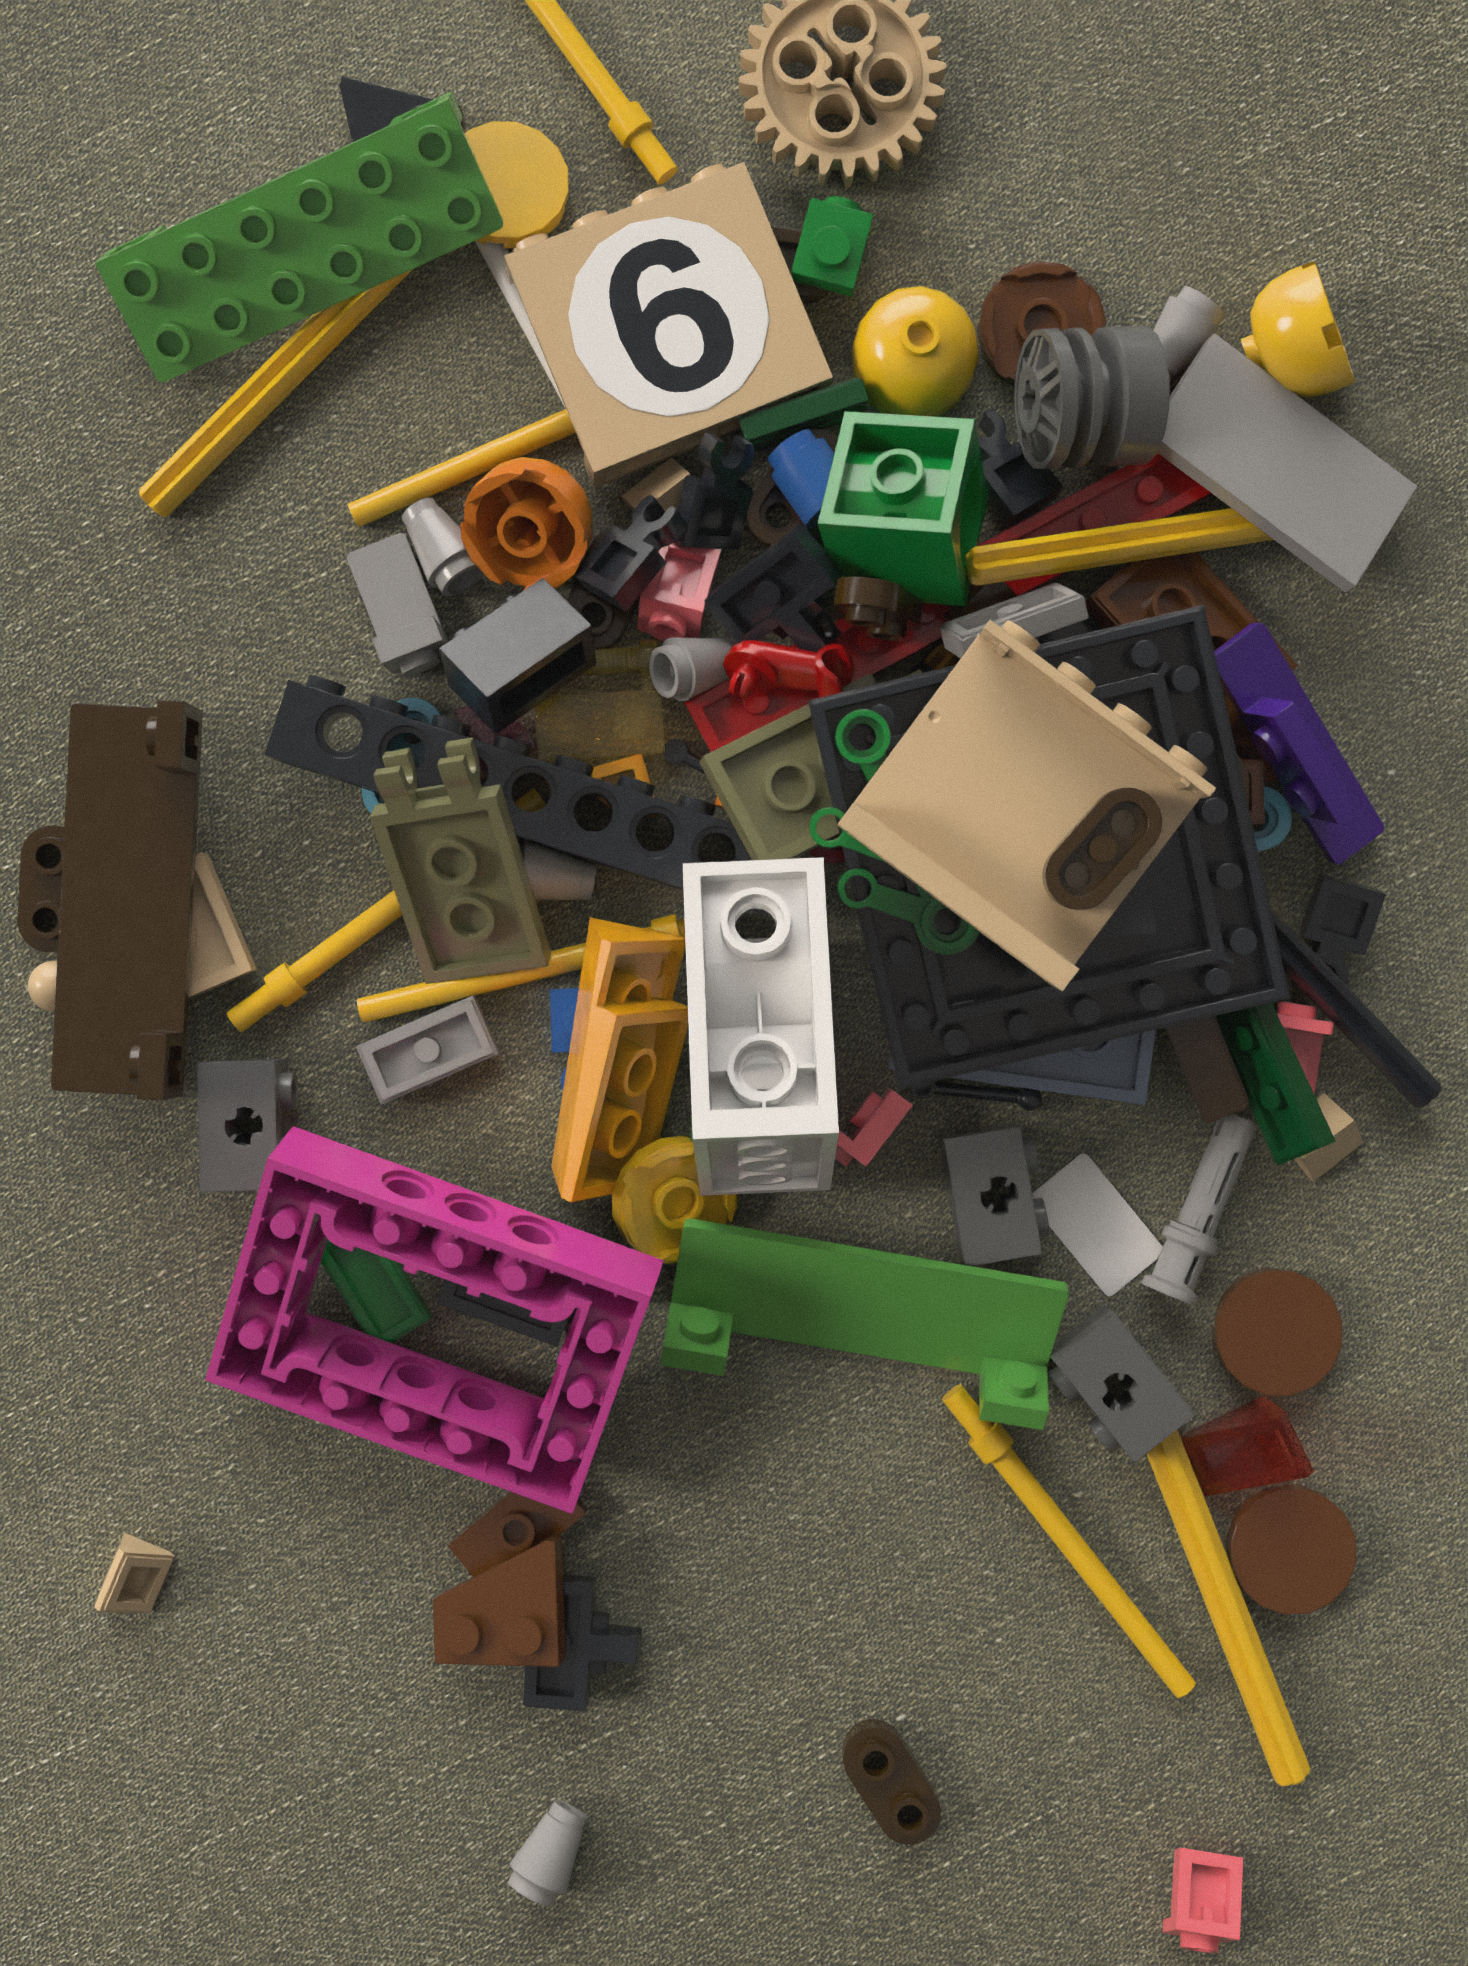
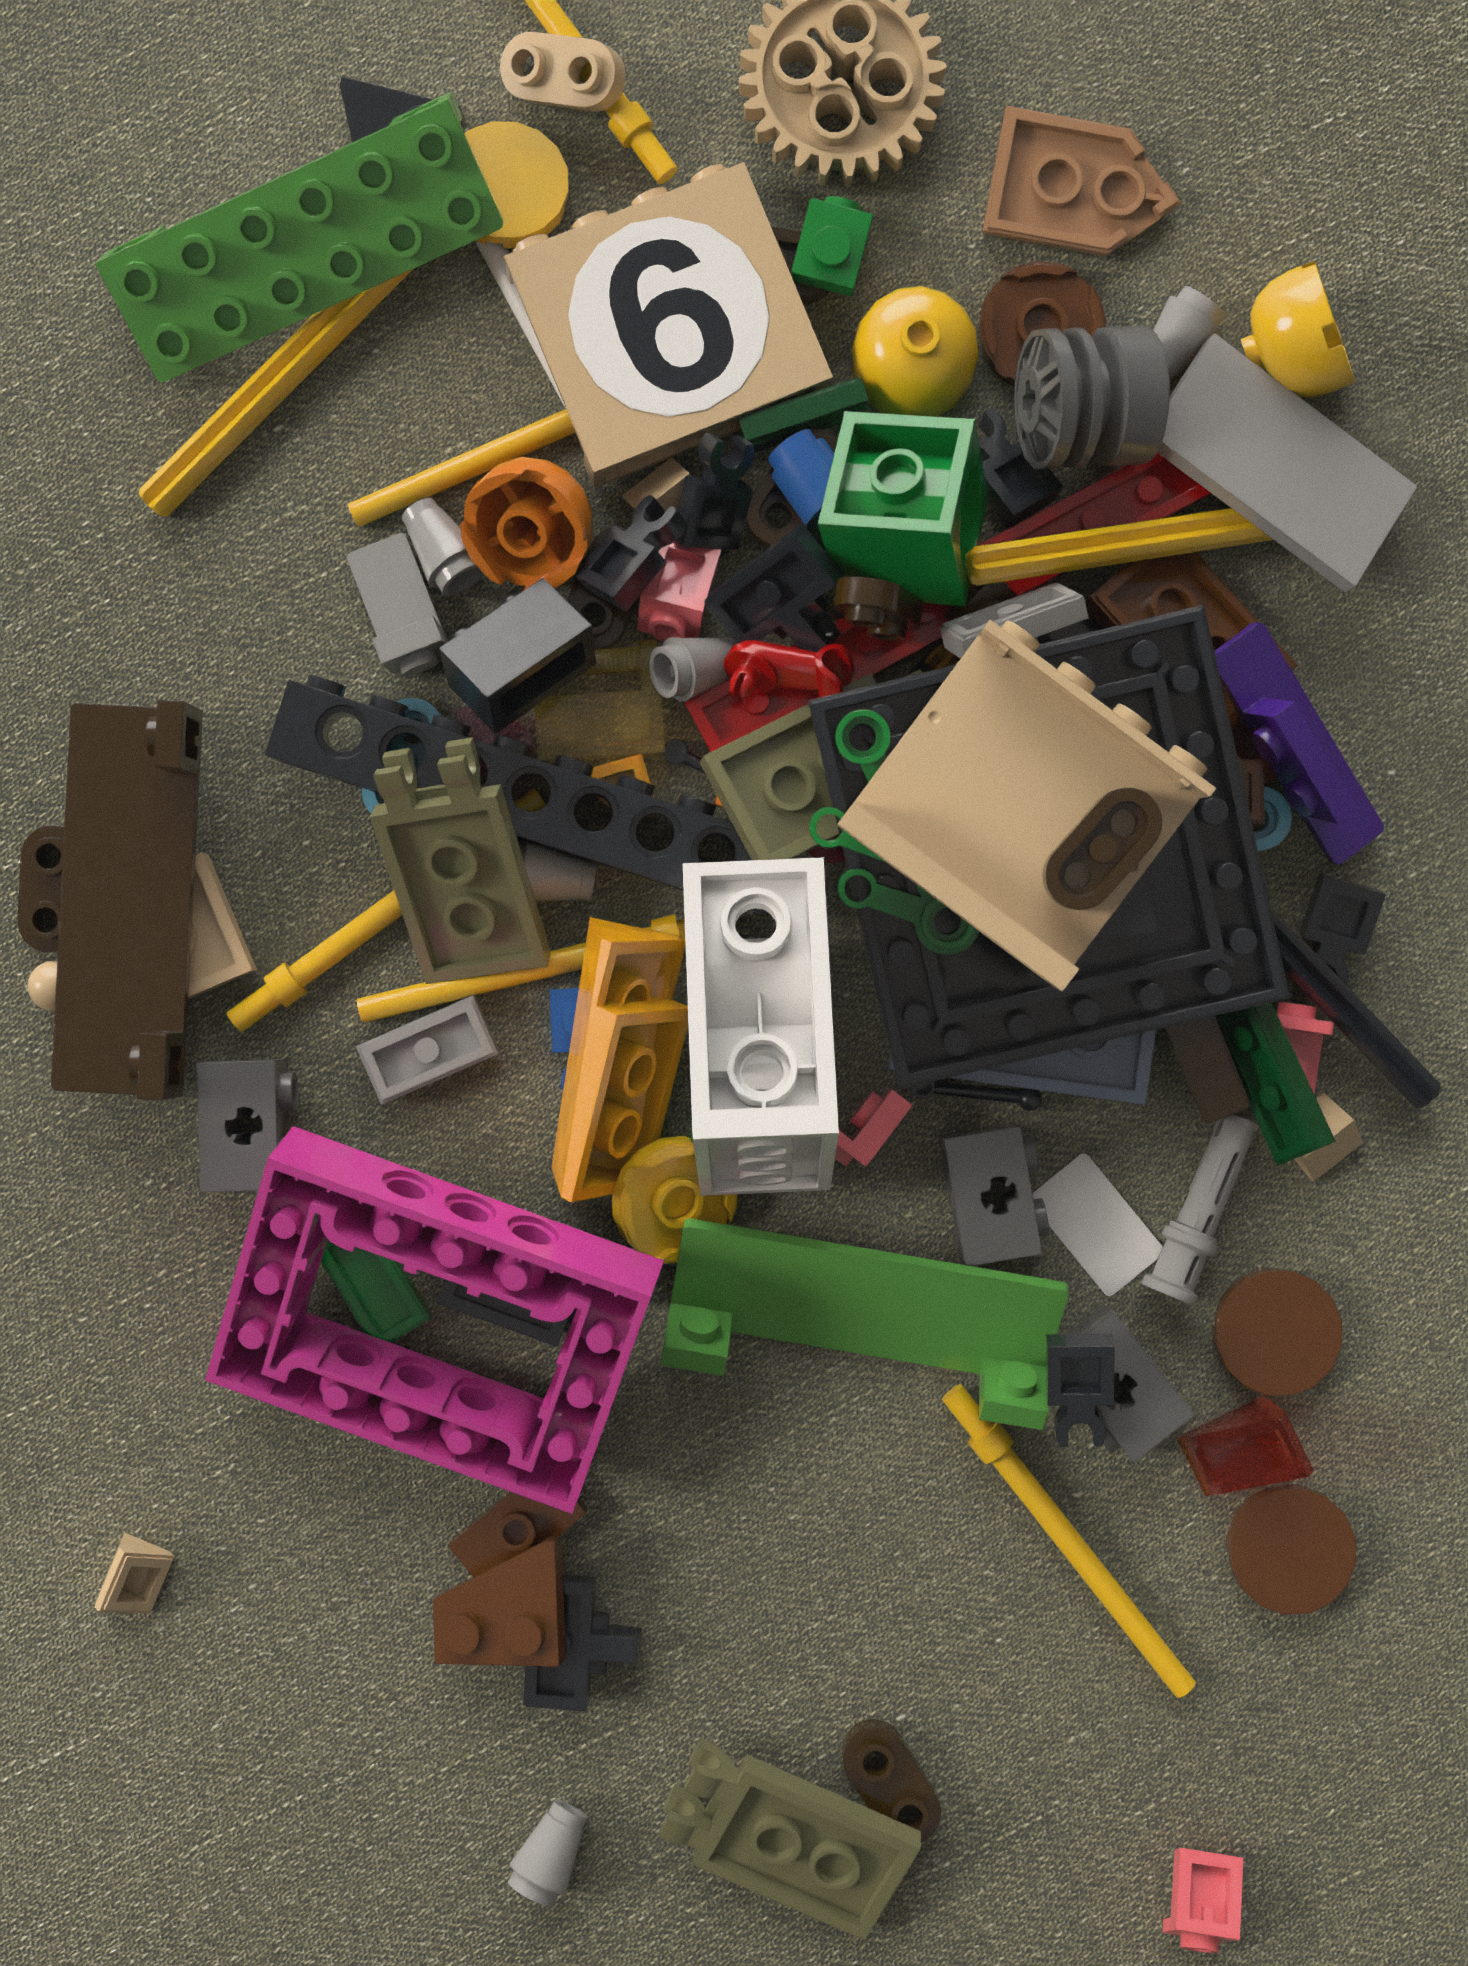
(557, 71): none -> tan plate
(789, 1839): none -> olive tile
(1072, 184): none -> medium nougat tile
(1078, 1380): none -> black plate
(1228, 1611): yellow axle -> none

